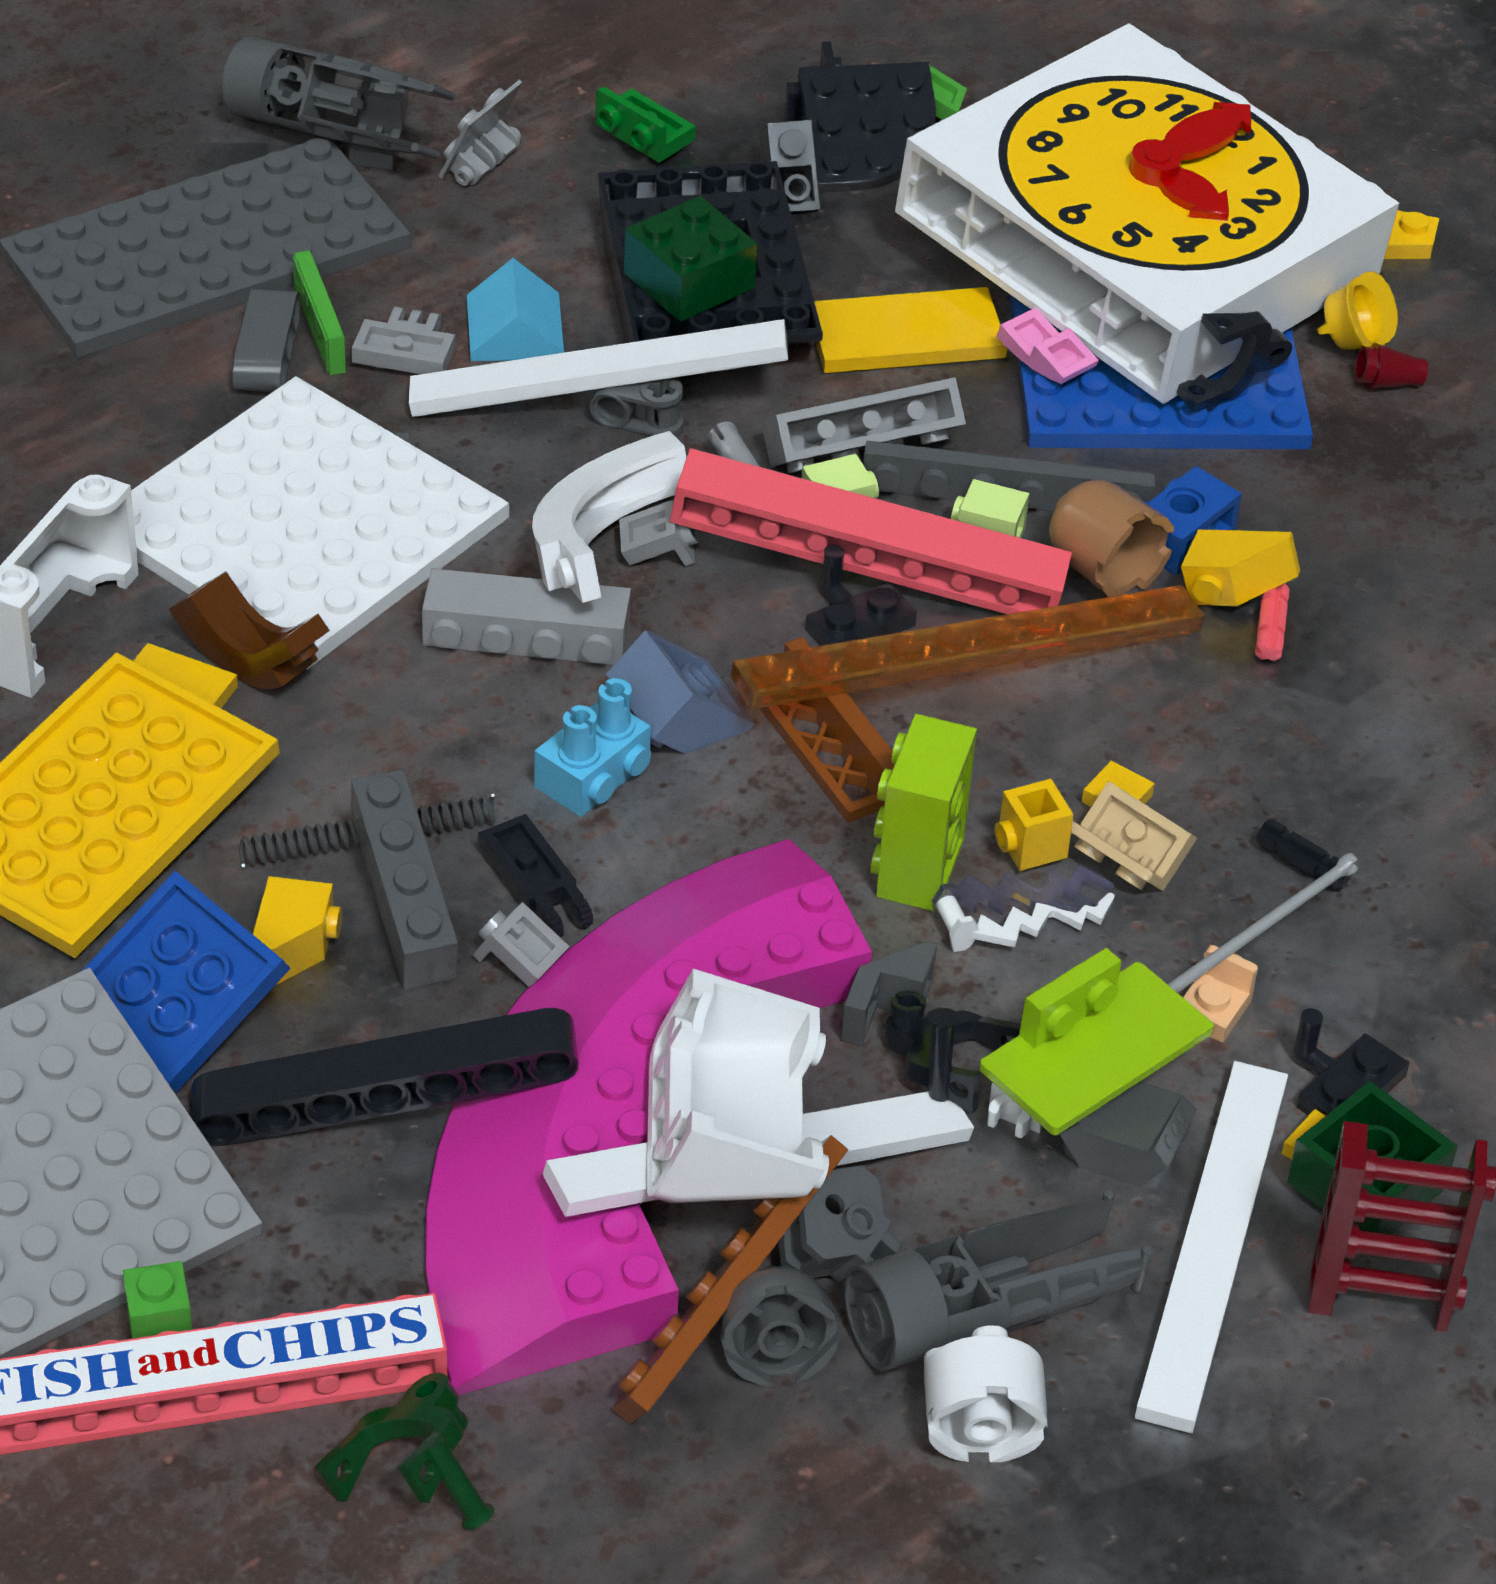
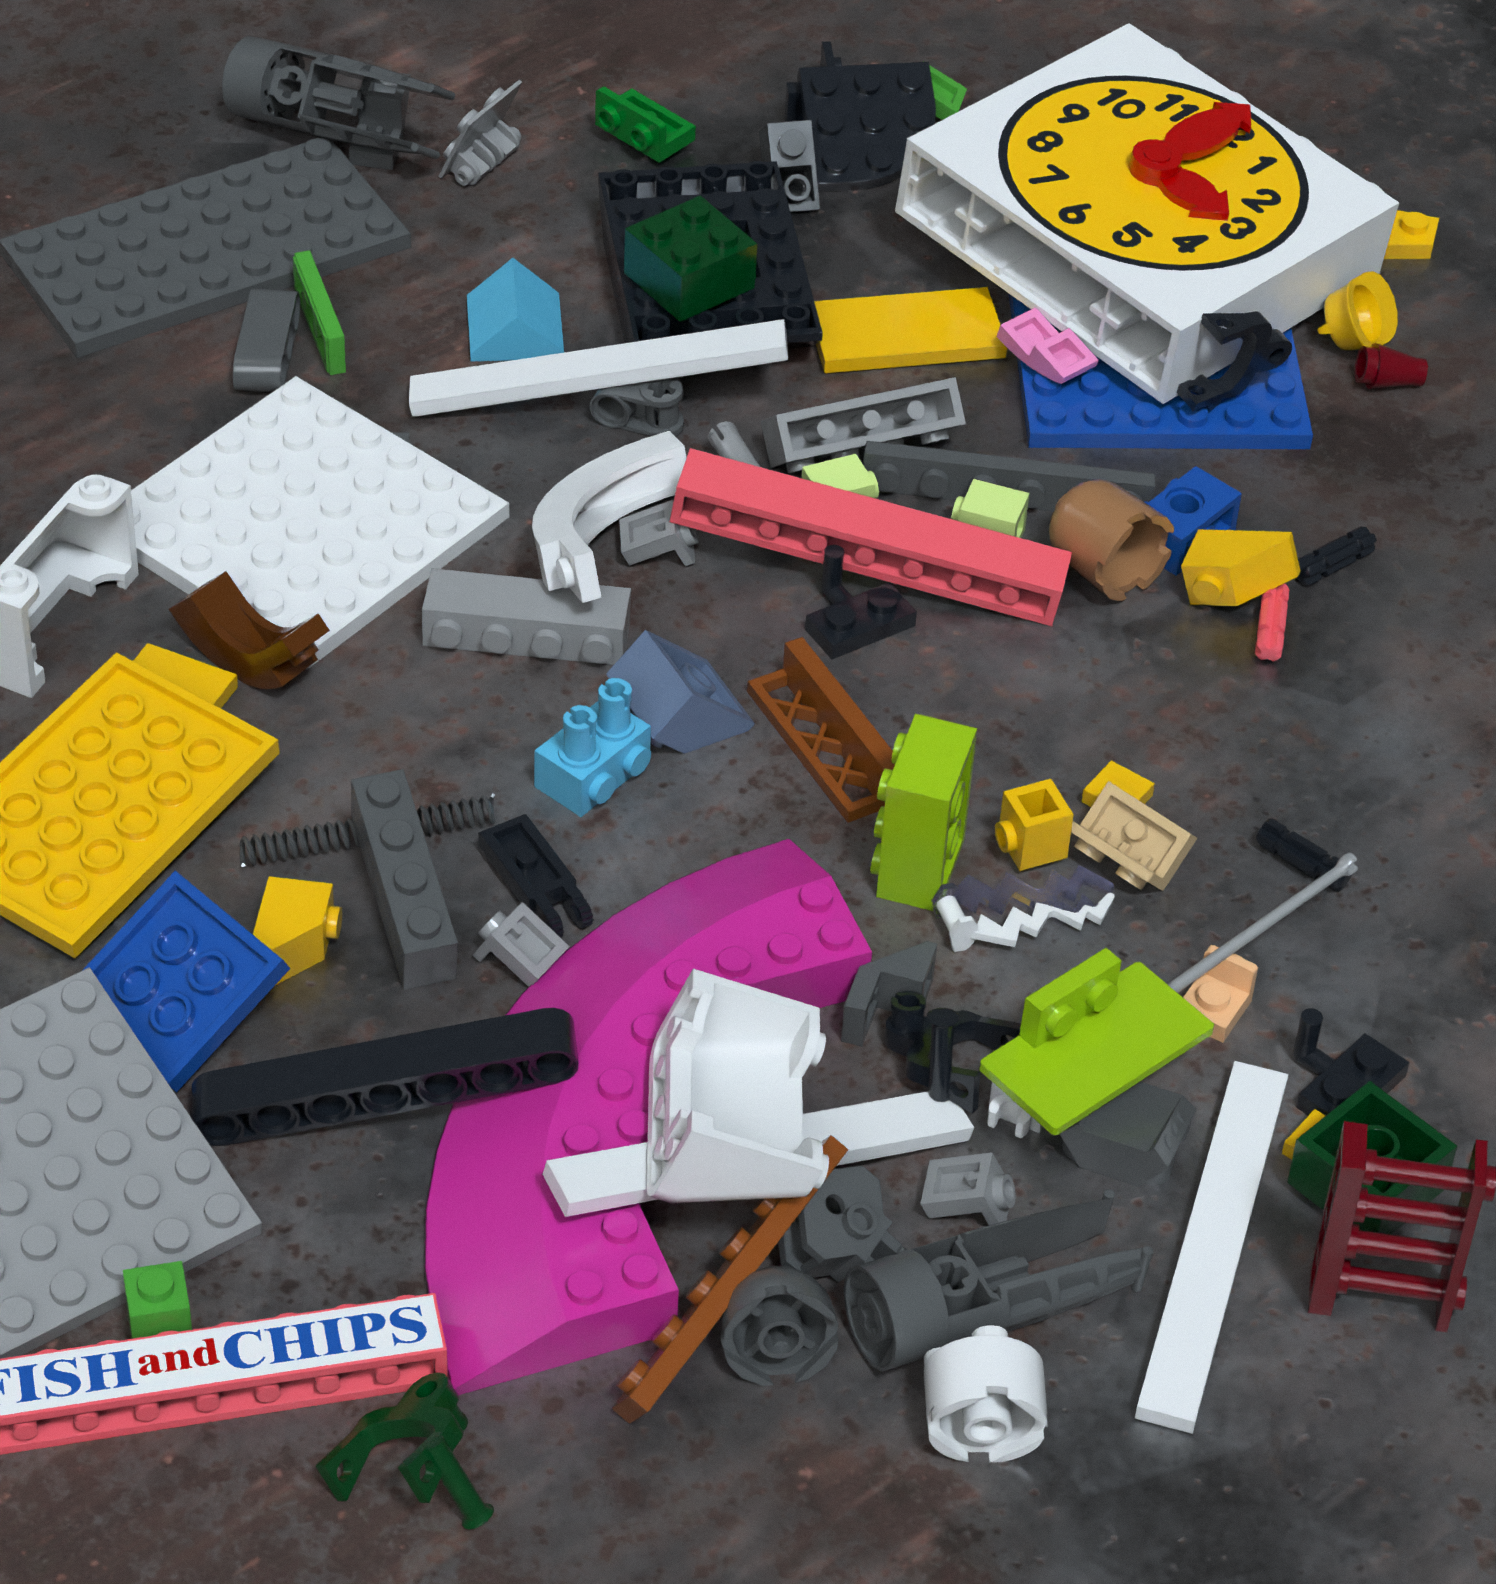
(404, 344): light grey hinge -> none
(965, 646): clear orange plate -> none
(967, 1187): none -> light grey bracket
(1336, 555): none -> black axle

